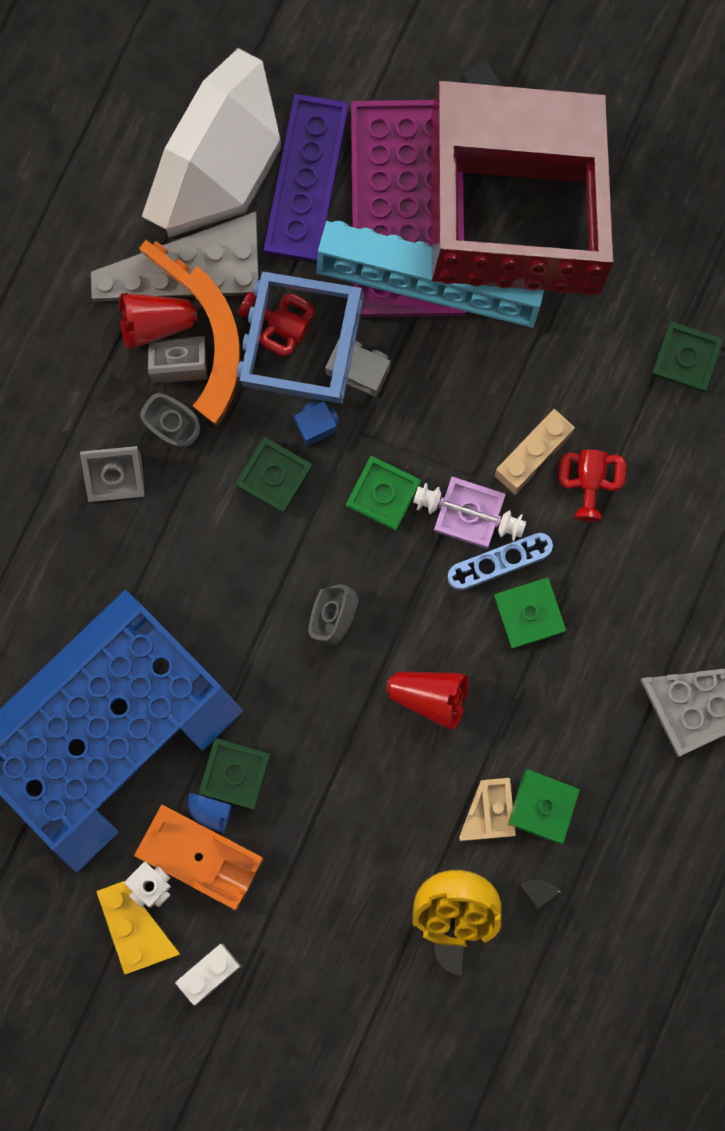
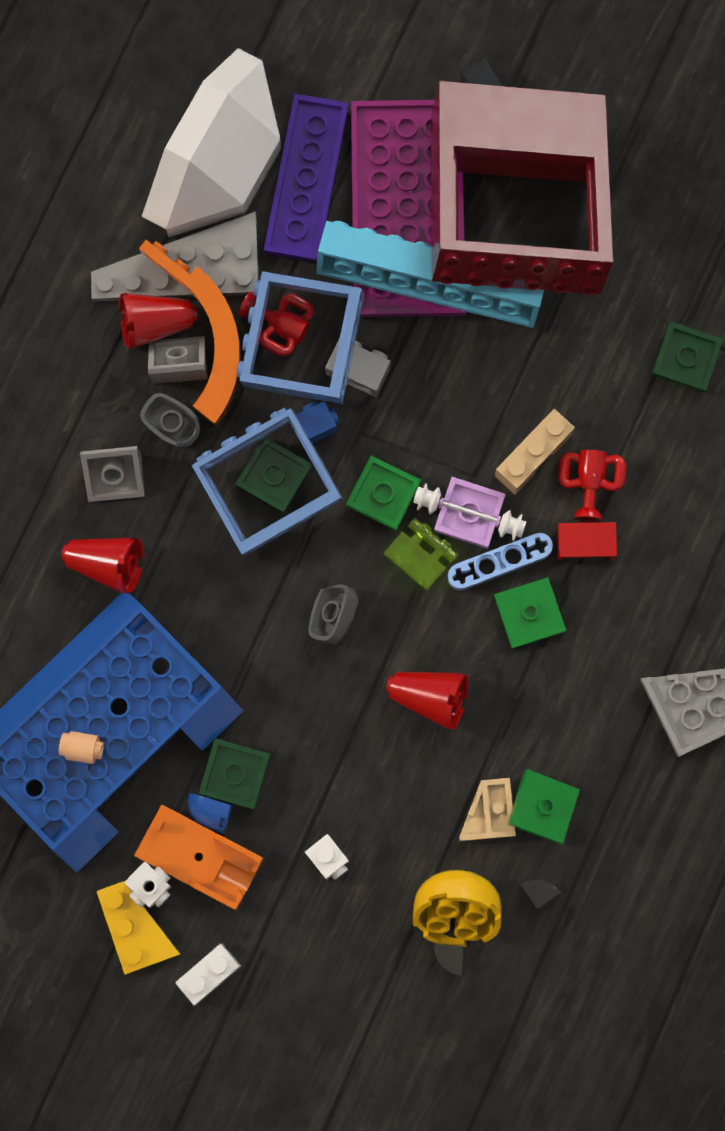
(81, 747): none -> light nougat brick
(107, 561): none -> red cone
(233, 446): none -> medium blue window
(328, 858): none -> white bracket
(415, 560): none -> clear neon green plate
(586, 540): none -> red panel

